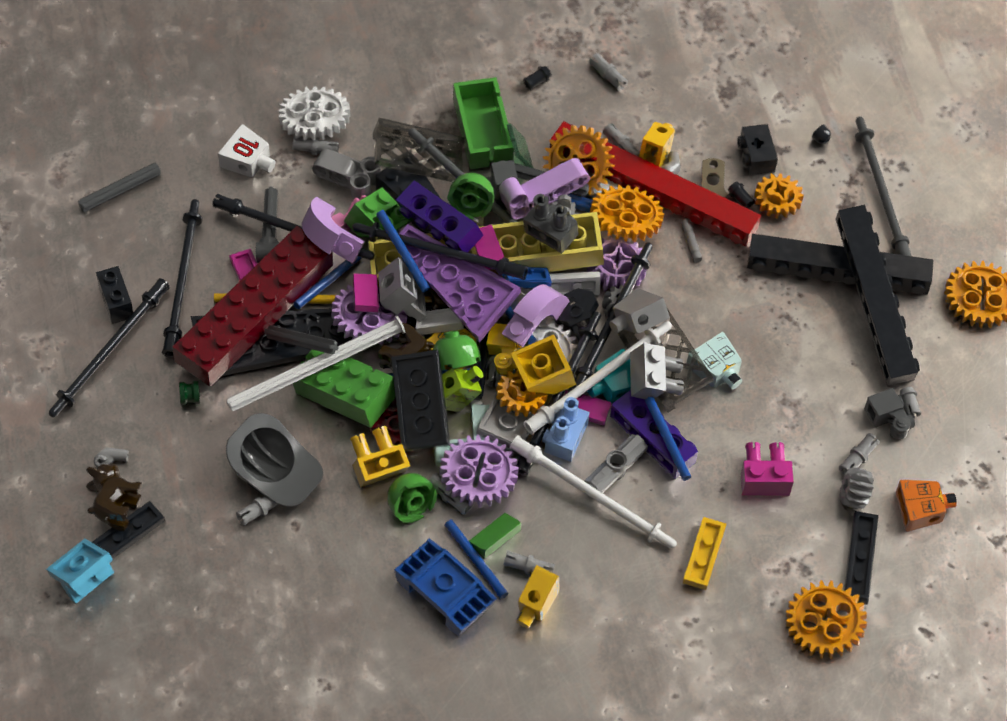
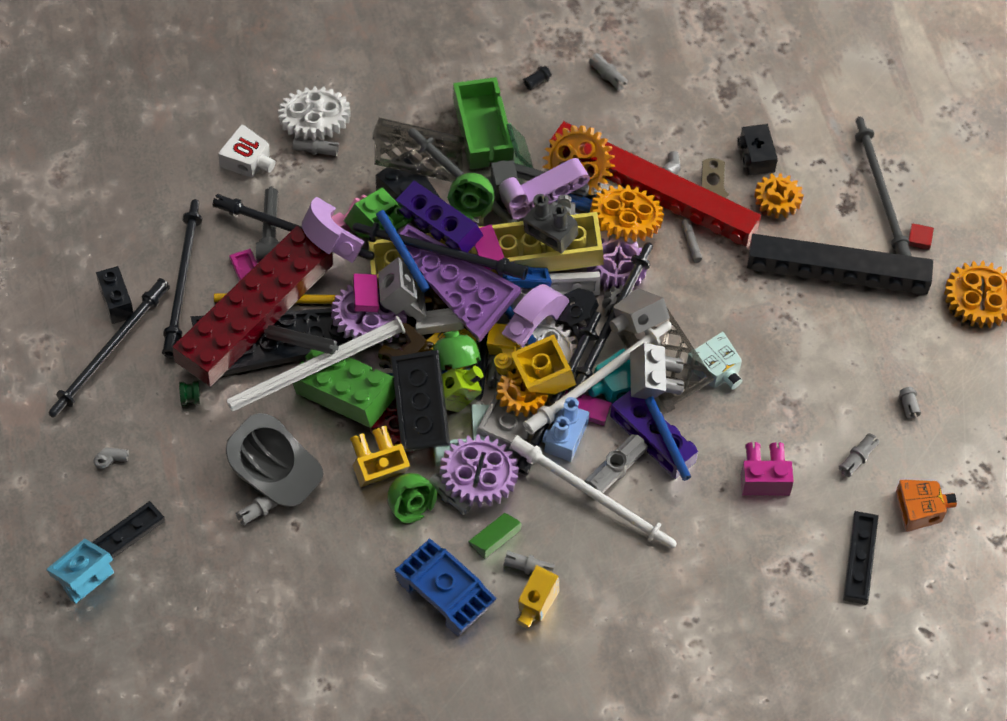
(112, 494): dark brown animal -> none
(119, 187): dark grey axle -> none
(325, 282): blue bar -> none
(347, 171): light grey piece -> none
(476, 559): blue bar -> none
(619, 139): light grey pin -> none
(657, 138): yellow torso -> none
(704, 553): yellow plate -> none
(740, 194): black pin -> none
(817, 637): light orange gear -> none
(822, 134): black hinge -> none
(856, 488): light grey gear -> none
(877, 296): black brick -> none
(888, 408): dark grey brick -> none
(921, 236): none -> red tile

